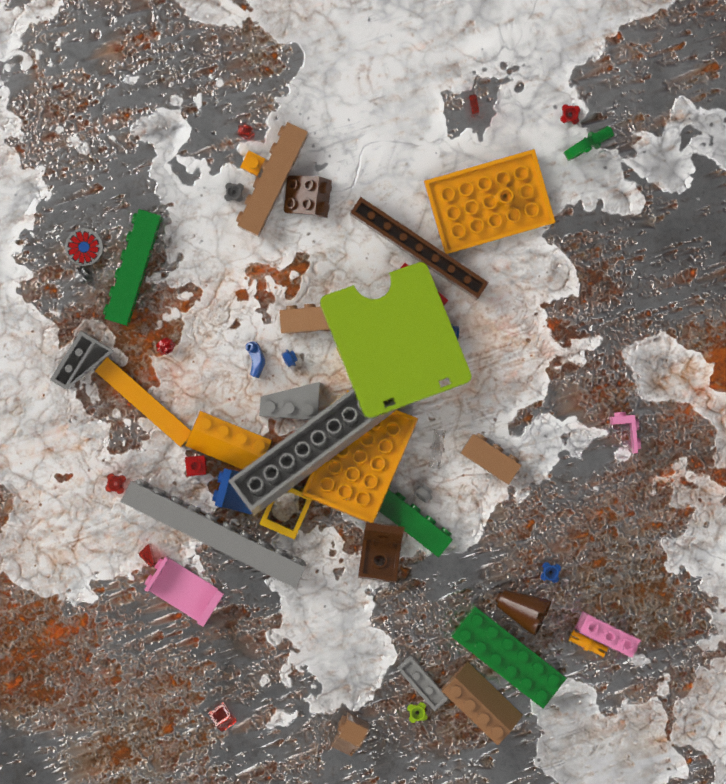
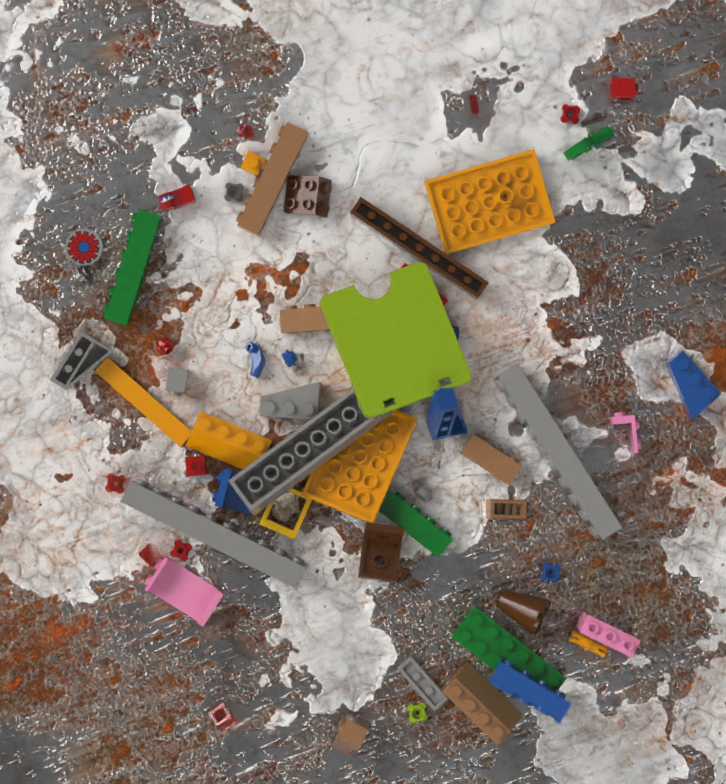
(177, 198): none -> red leg
(177, 381): none -> light grey brick
(180, 545): none -> red plate
(444, 415): none -> blue wedge
(490, 509): none -> medium nougat slope
(530, 691): none -> blue wedge
(558, 452): none -> light grey brick
(623, 89): none -> red brick
(692, 385): none -> blue wedge

